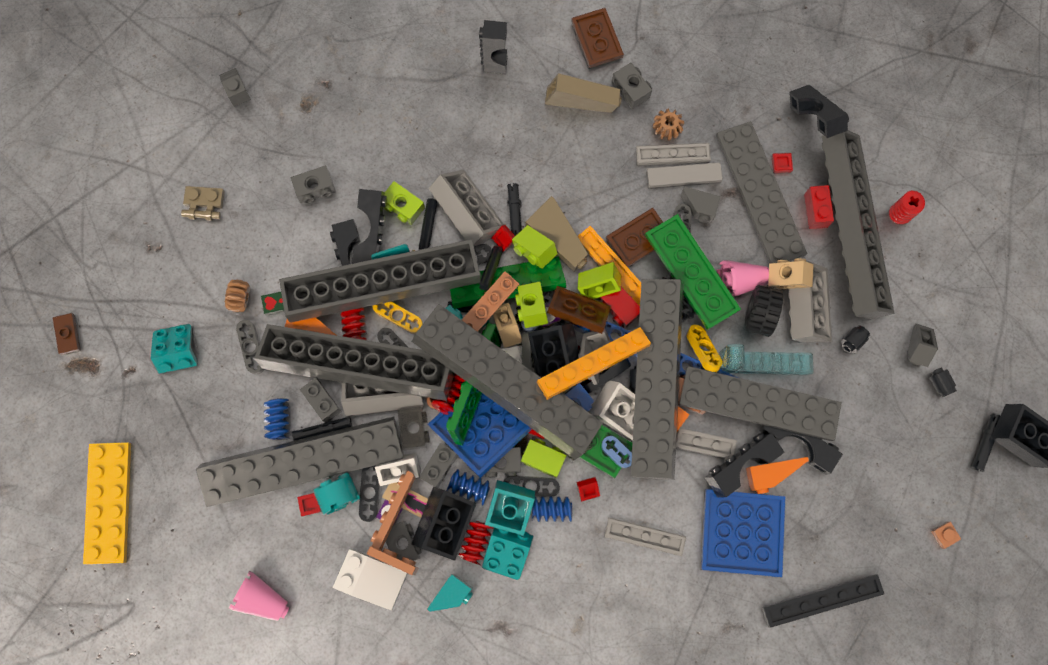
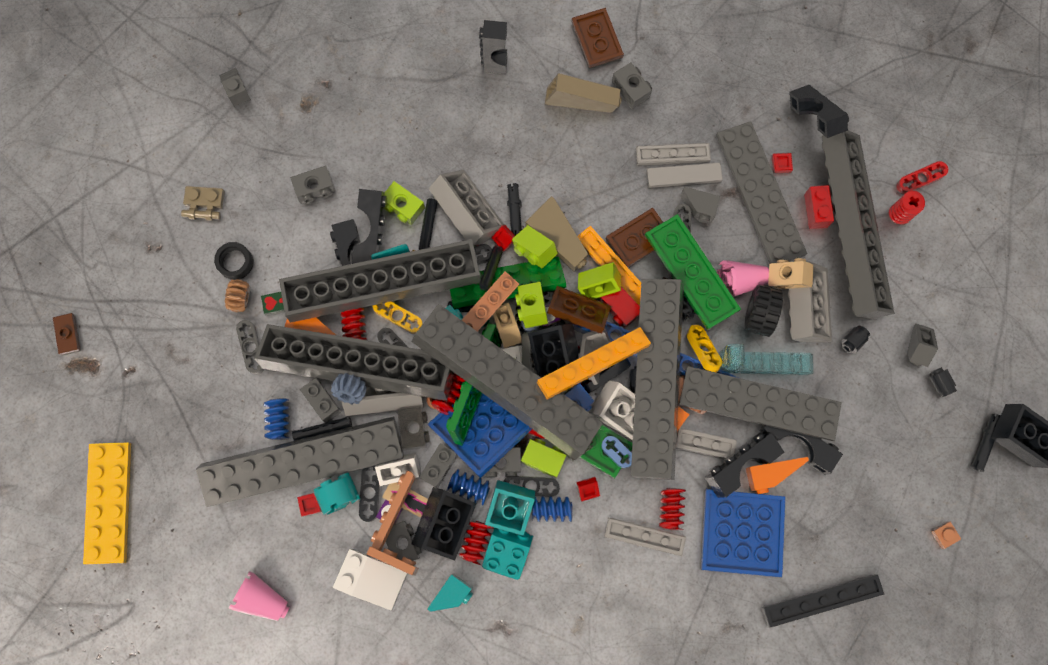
(172, 349): teal bracket -> none
(223, 251): none -> black tyre
(348, 388): none -> sand blue gear
(669, 118): medium nougat gear -> none
(671, 508): none -> red piece
(927, 171): none -> red beam

